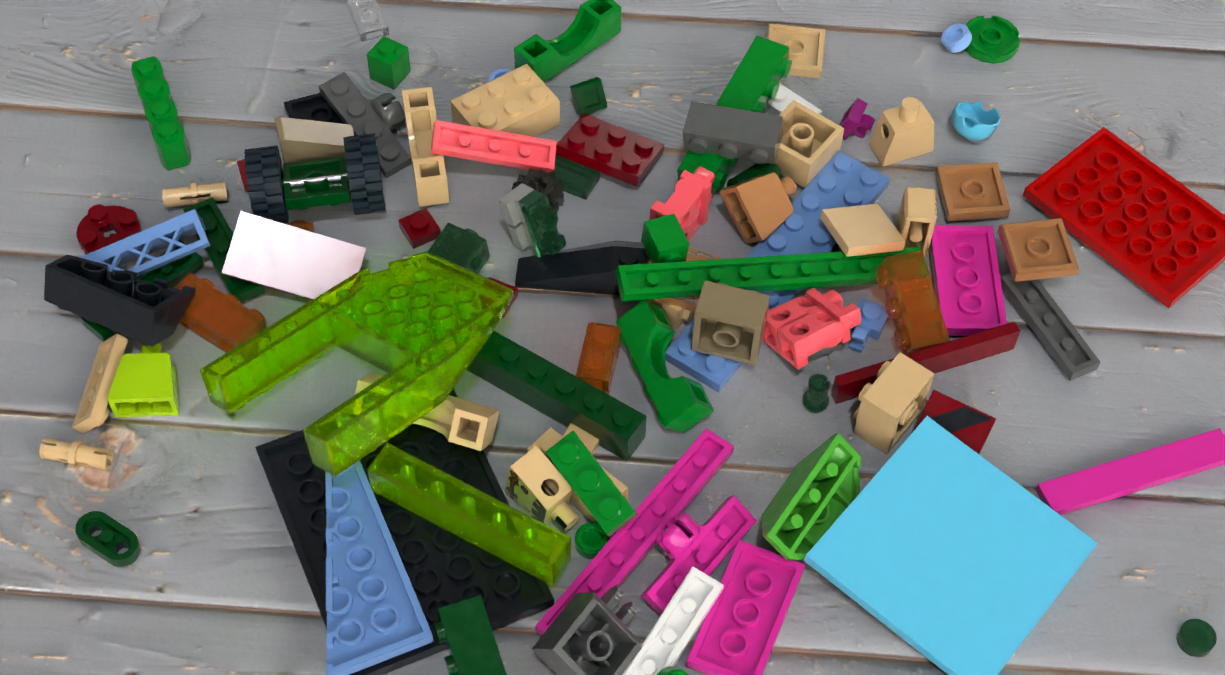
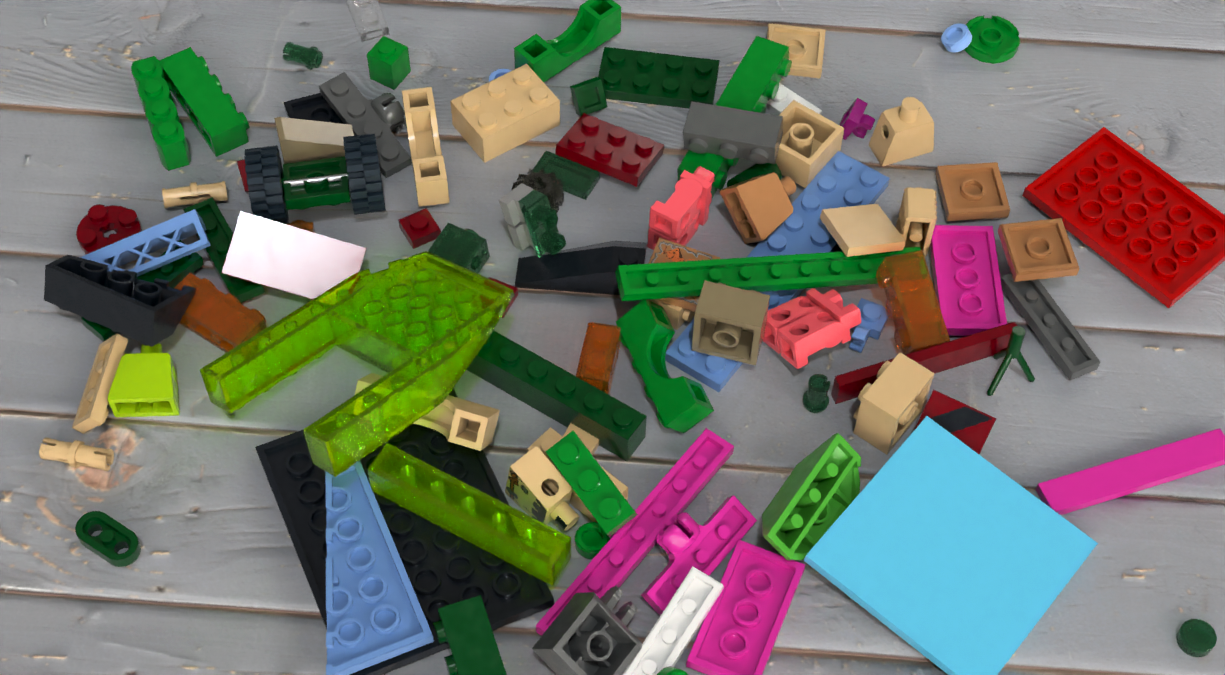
(204, 101): none -> green brick
(309, 57): none -> clear green pin
(493, 146): coral plate -> none
(657, 77): none -> dark green plate
(664, 240): green brick -> none
(973, 121): medium azure hair -> none
(1011, 352): none -> dark green plant

